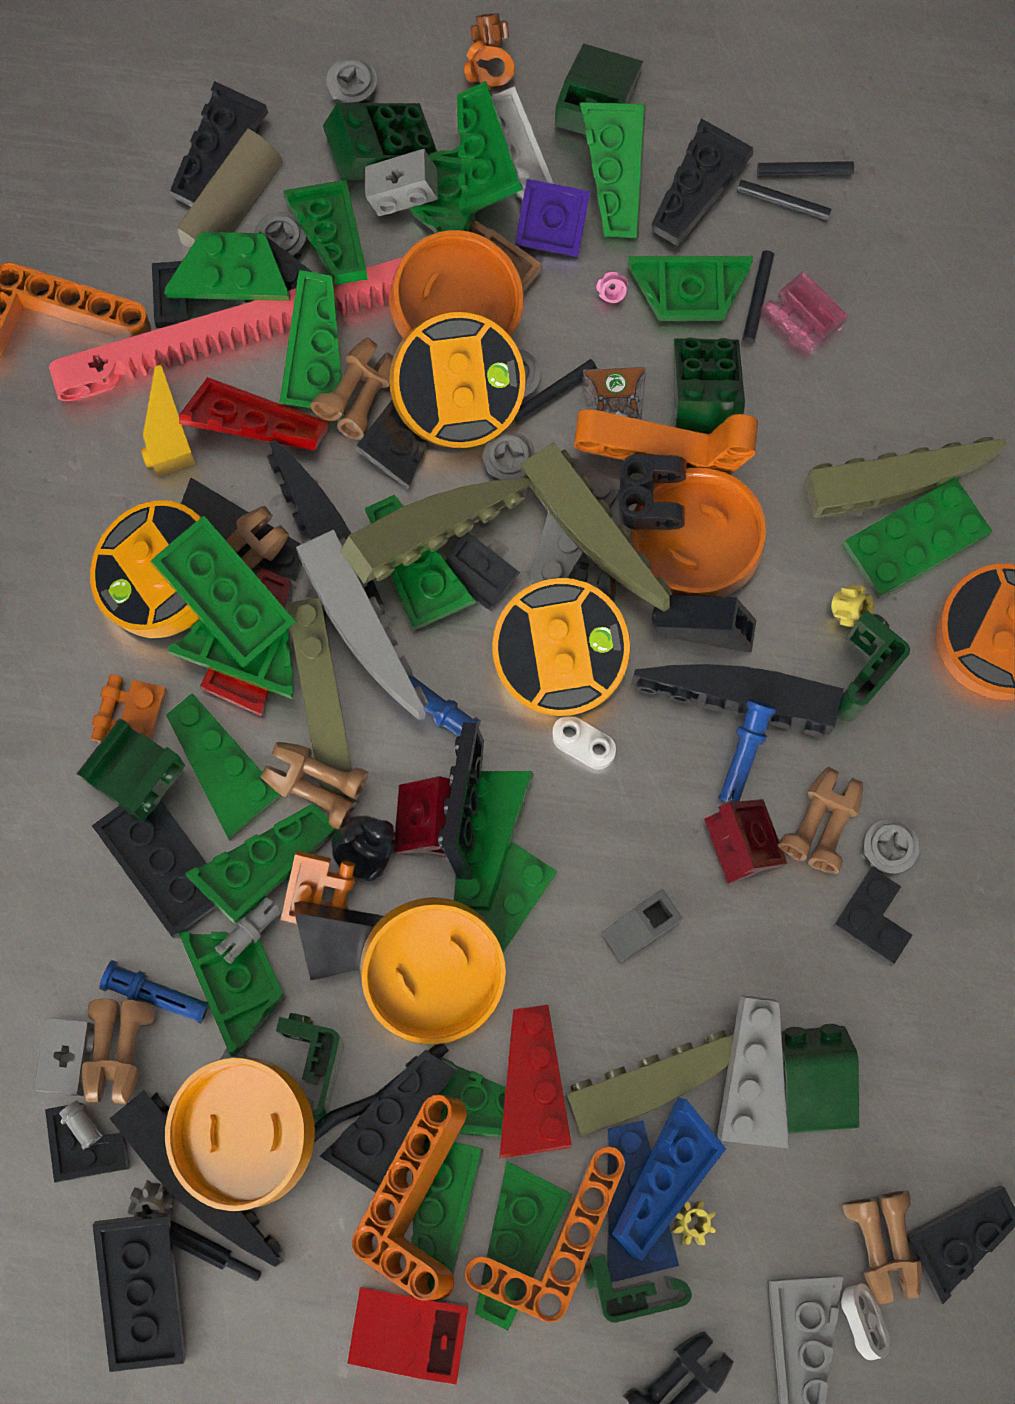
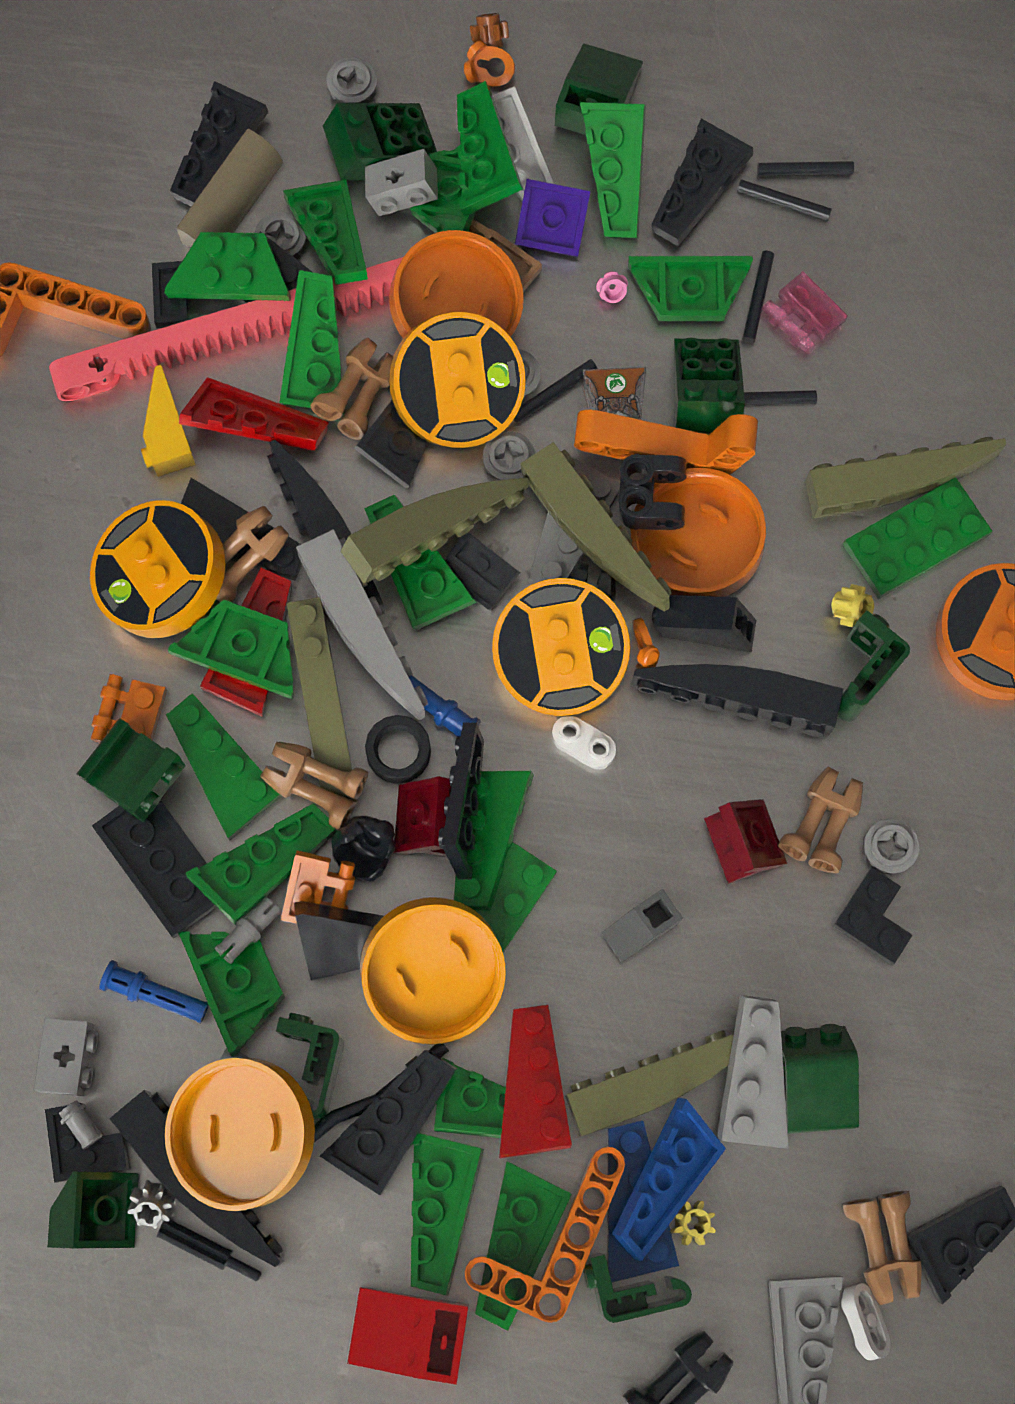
(93, 1212): none -> dark green slope
(121, 1071): medium nougat piece -> none
(139, 1292): black plate -> none
(222, 591): green plate -> none
(393, 723): none -> black tyre
(408, 1200): orange beam -> none
(648, 653): none -> orange piece
(750, 736): blue pin -> none
(780, 397): none -> black bar

